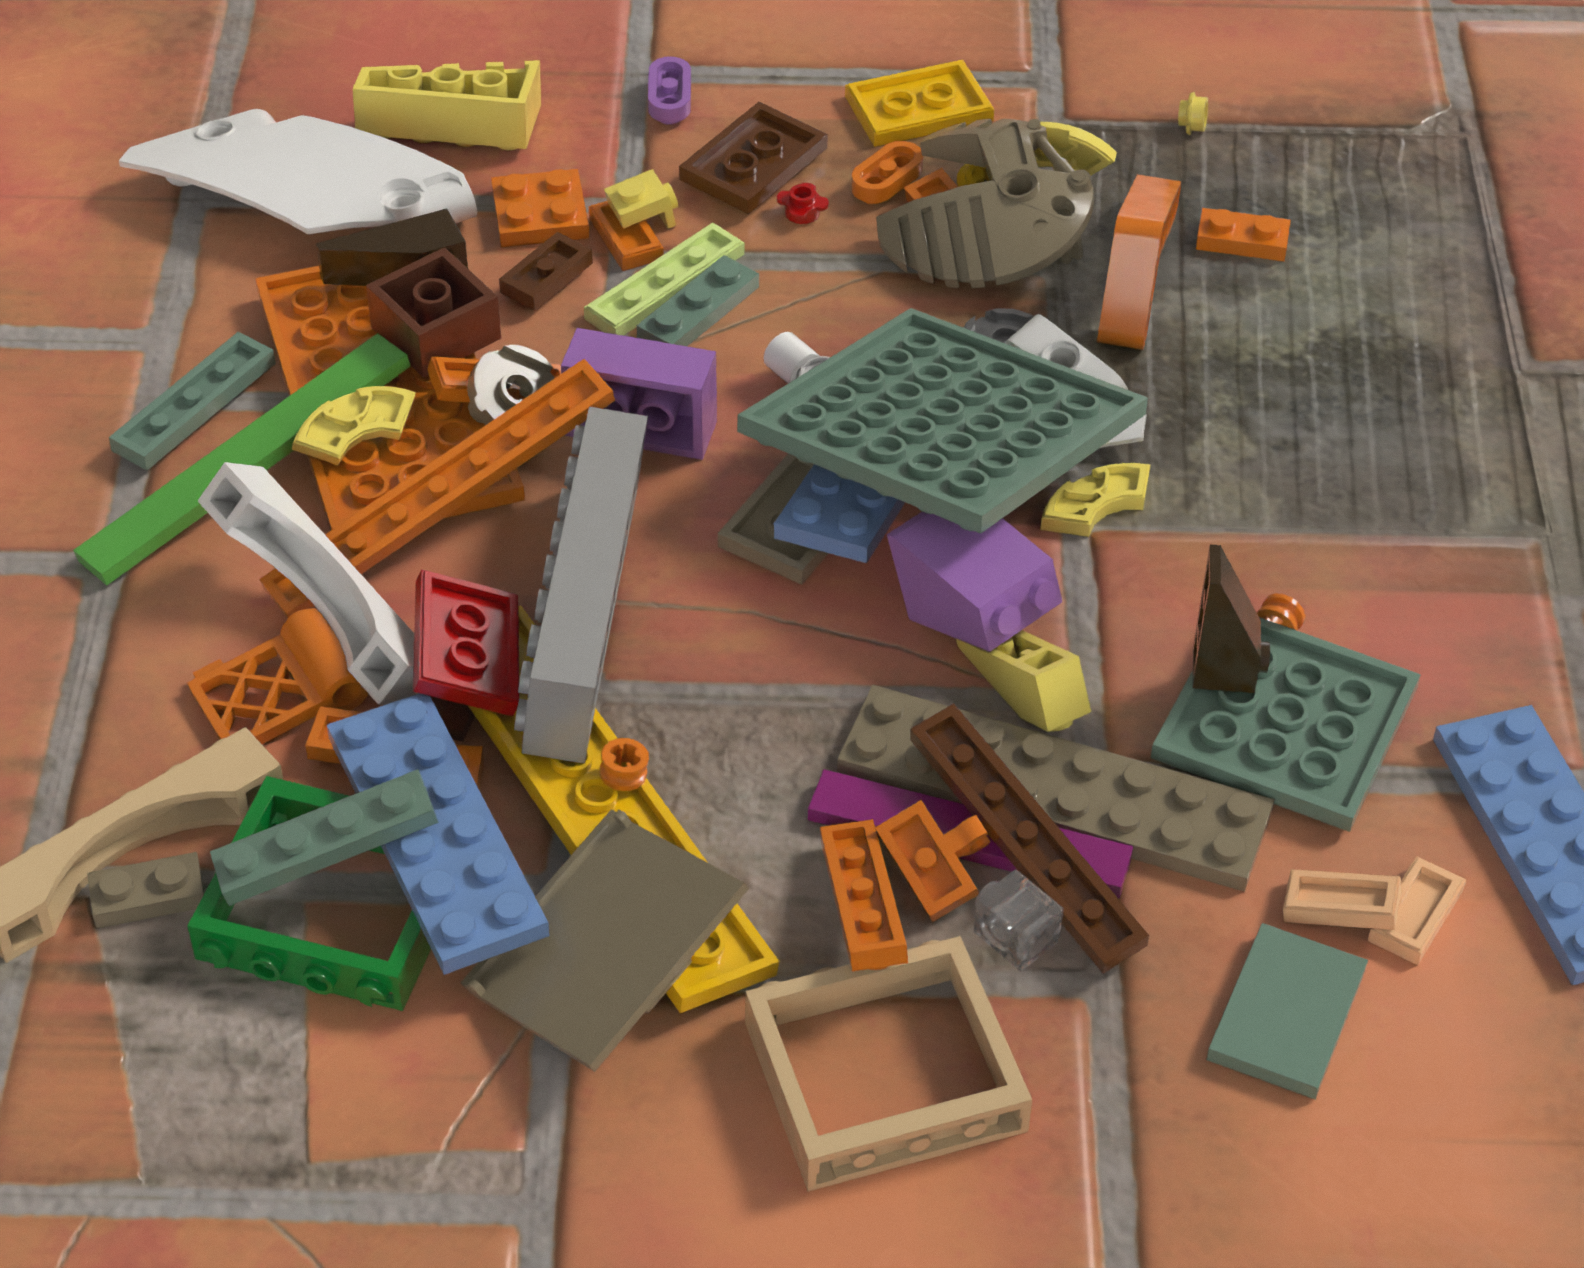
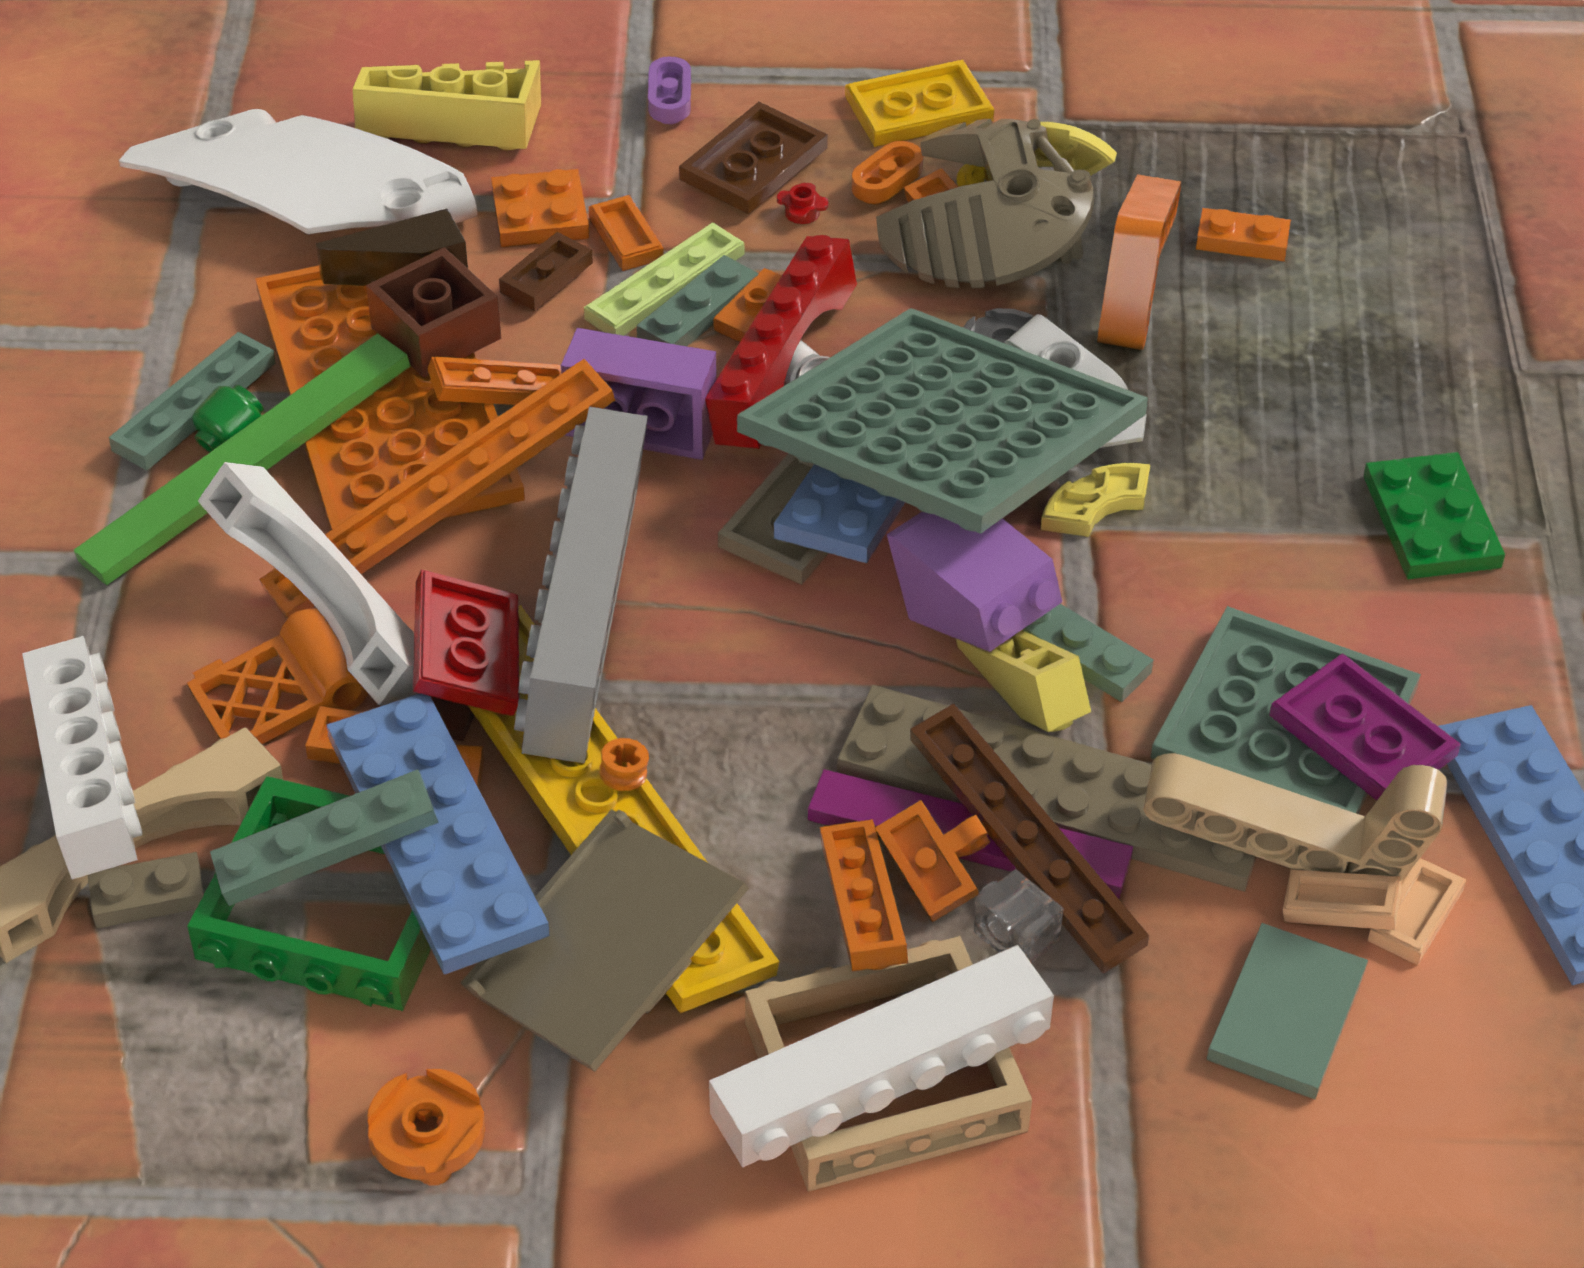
(82, 757): none -> white brick
(224, 415): none -> green head
(352, 419): light yellow tile -> none
(430, 1154): none -> orange plate
(497, 373): plate -> none
(641, 199): light yellow bracket -> none
(743, 308): none -> orange plate
(814, 282): none -> red arch
(880, 1056): none -> white brick
(1103, 657): none -> sand green plate
(1193, 113): light yellow plate -> none
(1227, 633): dark brown slope -> none
(1284, 608): orange bush -> none
(1297, 828): none -> tan beam
(1361, 726): none -> magenta tile
(1433, 515): none -> green plate

